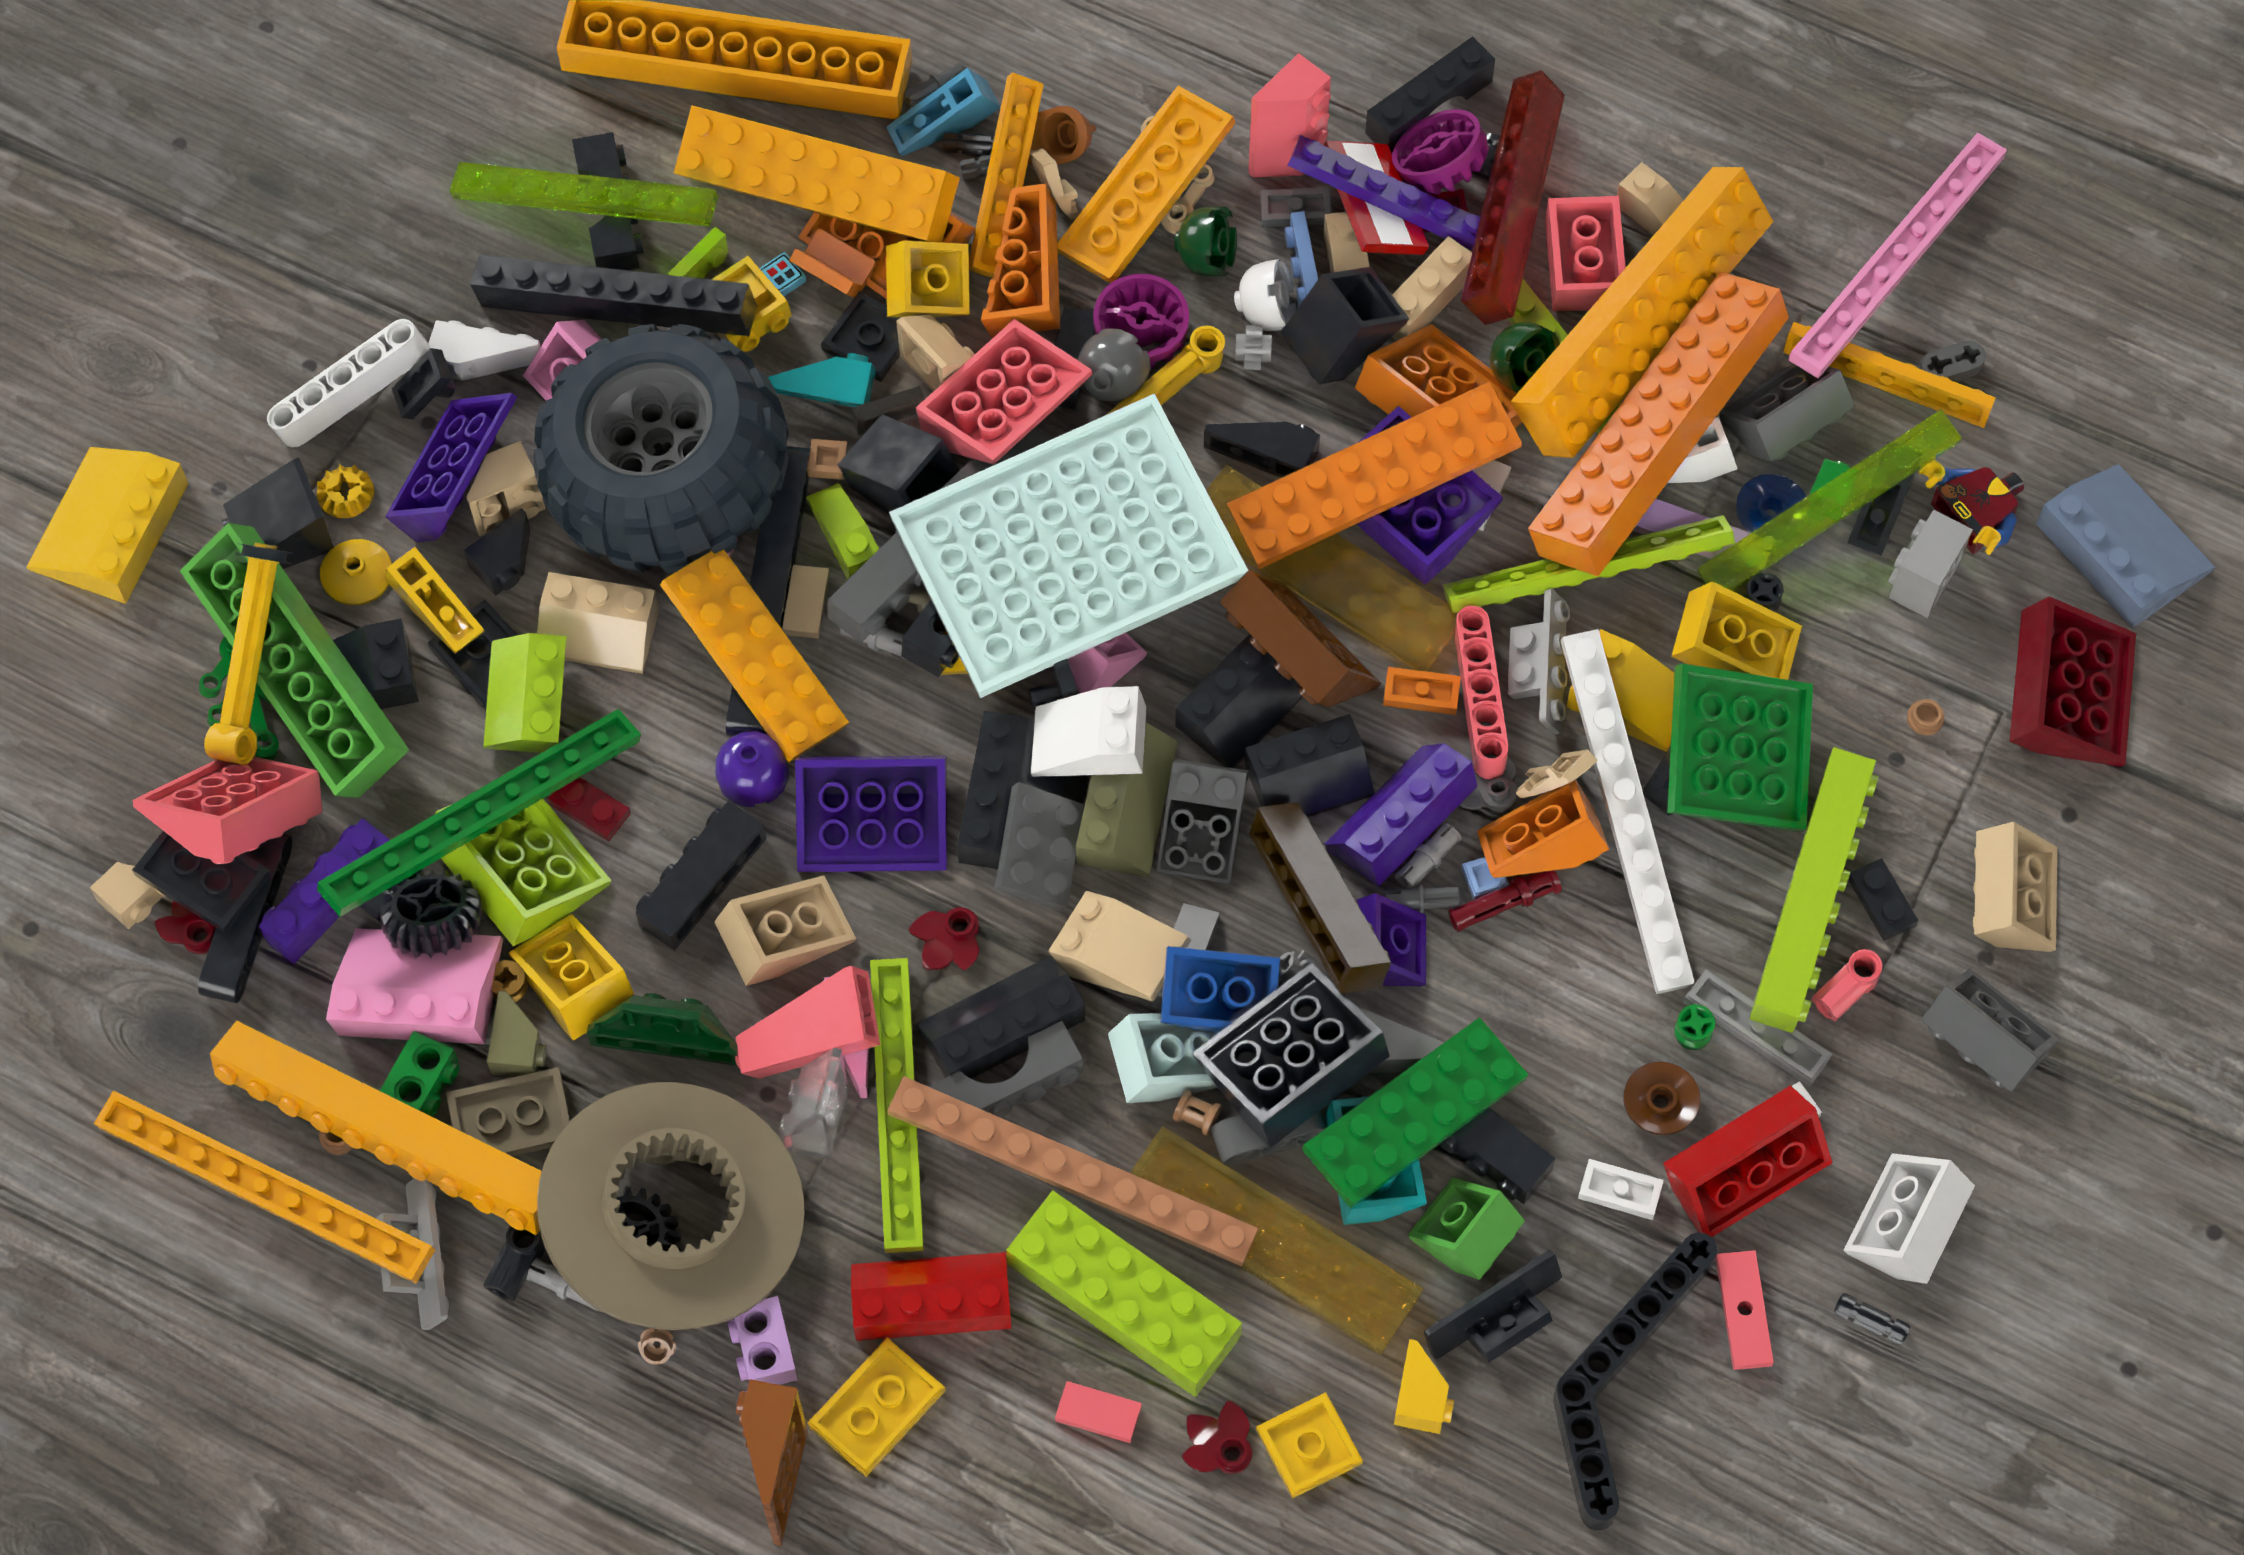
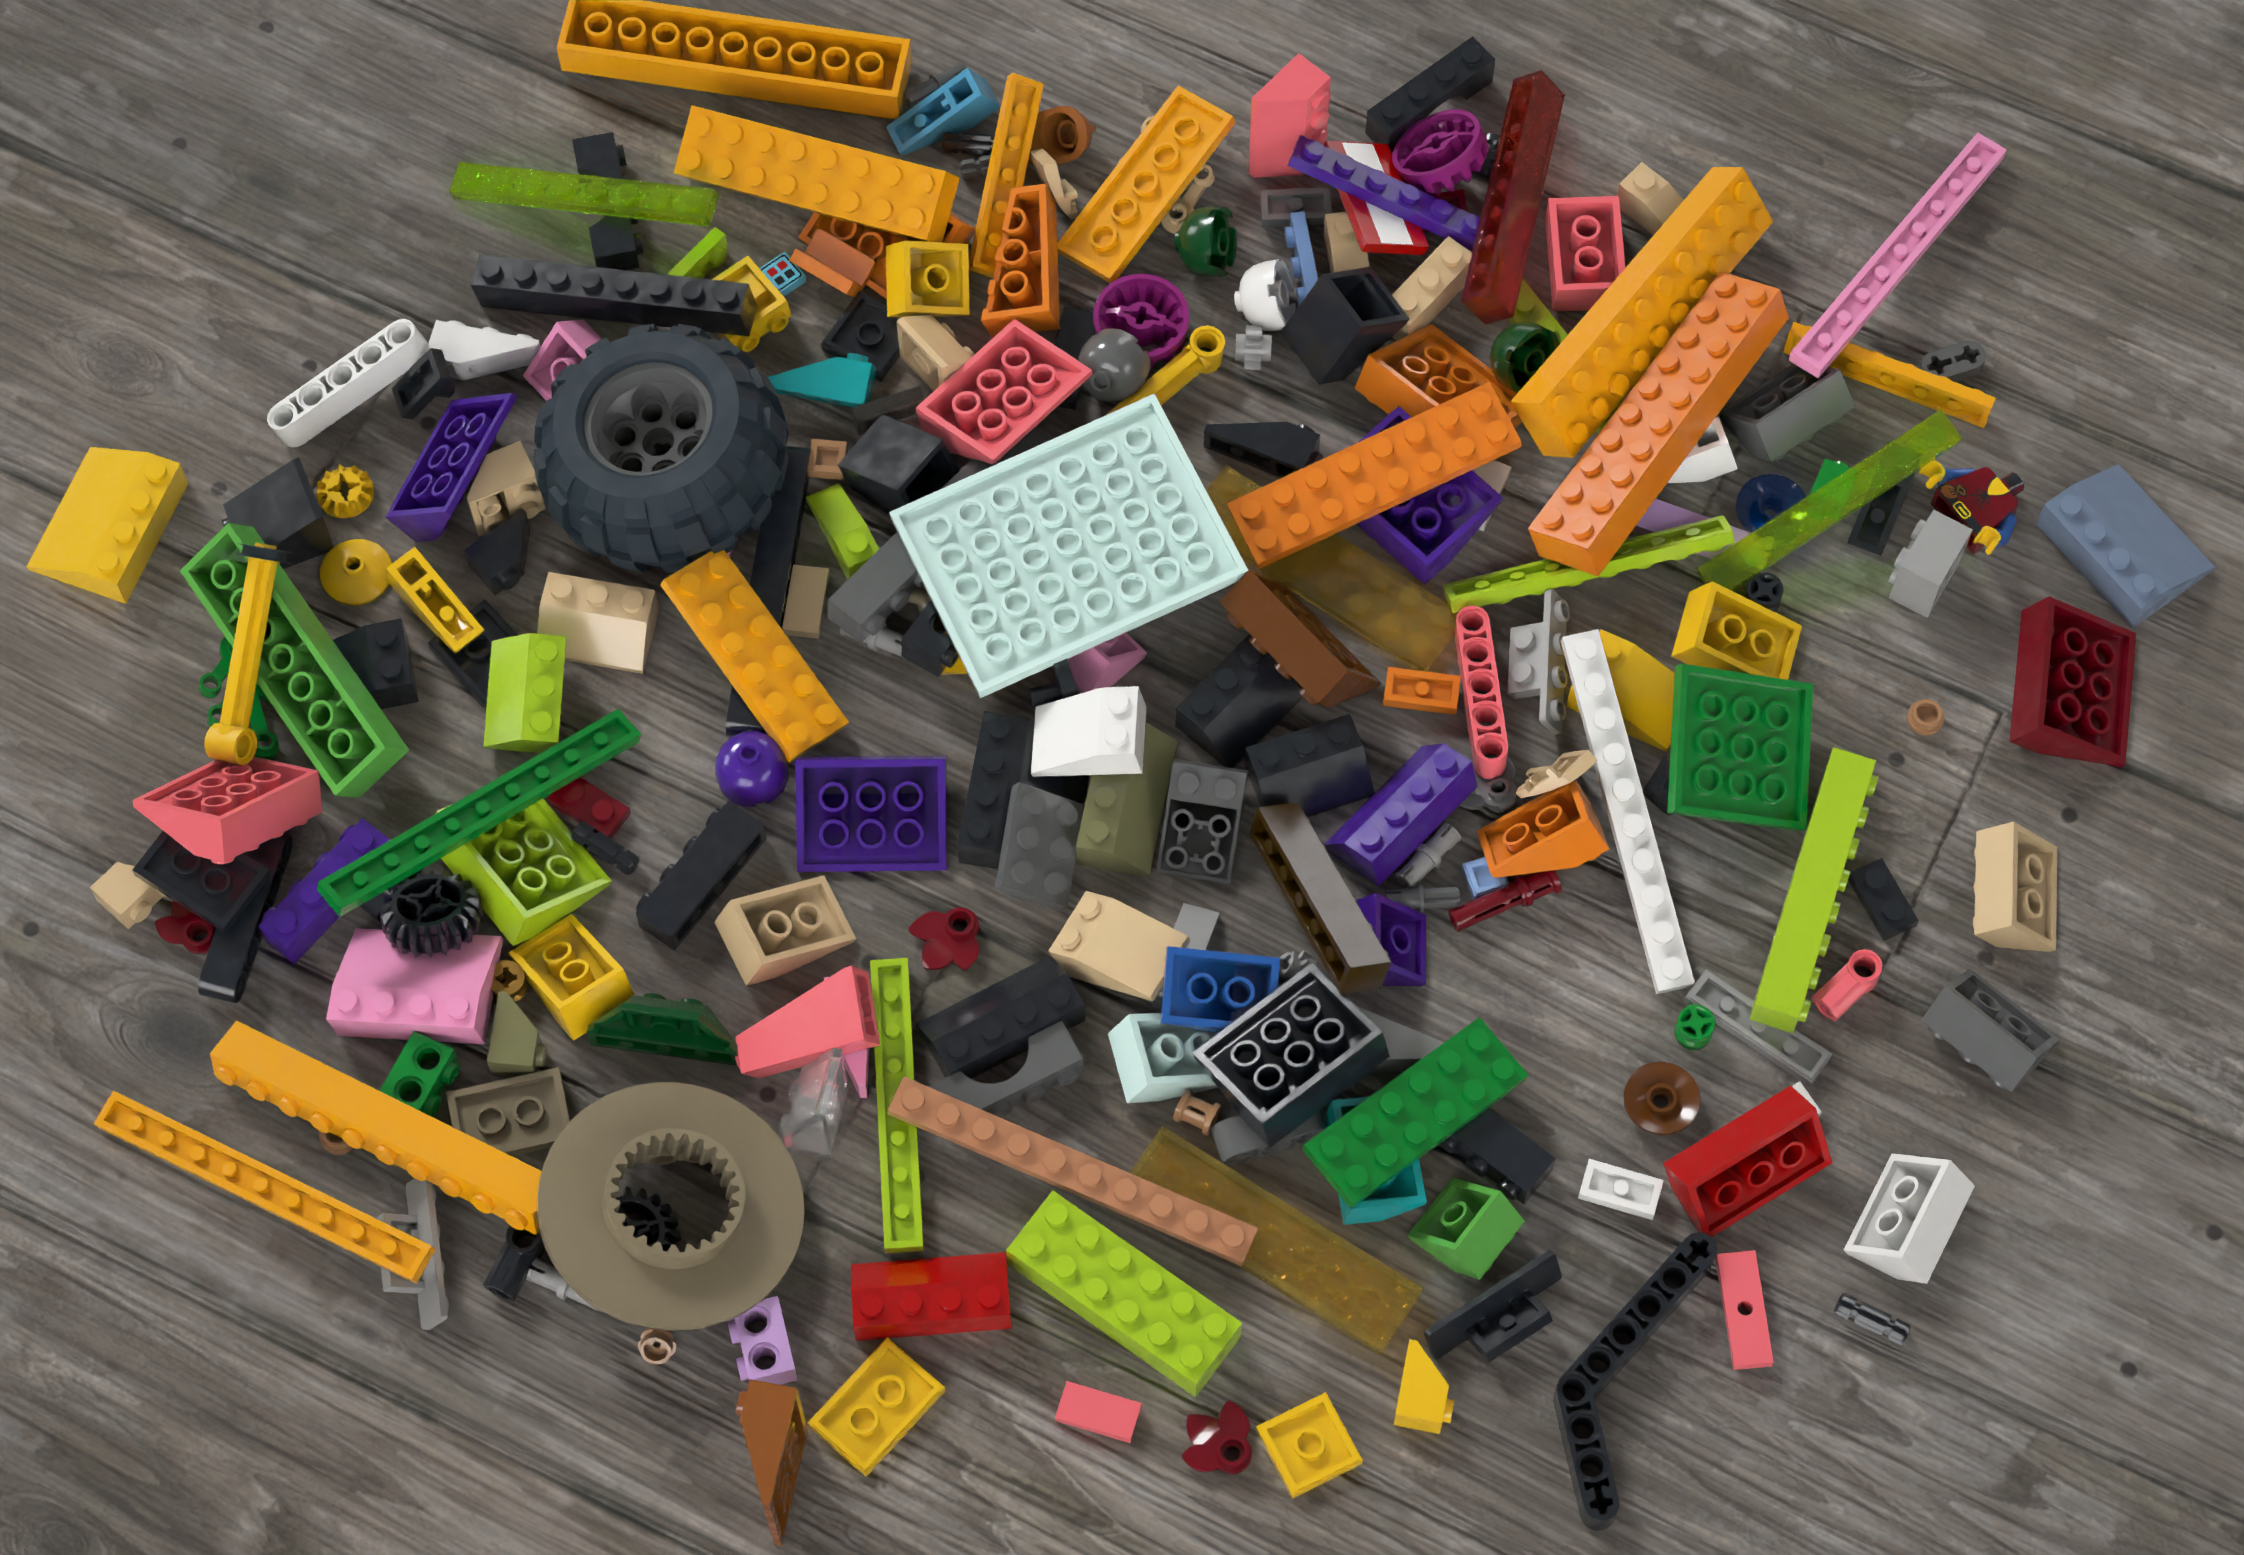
(605, 848): none -> black axle

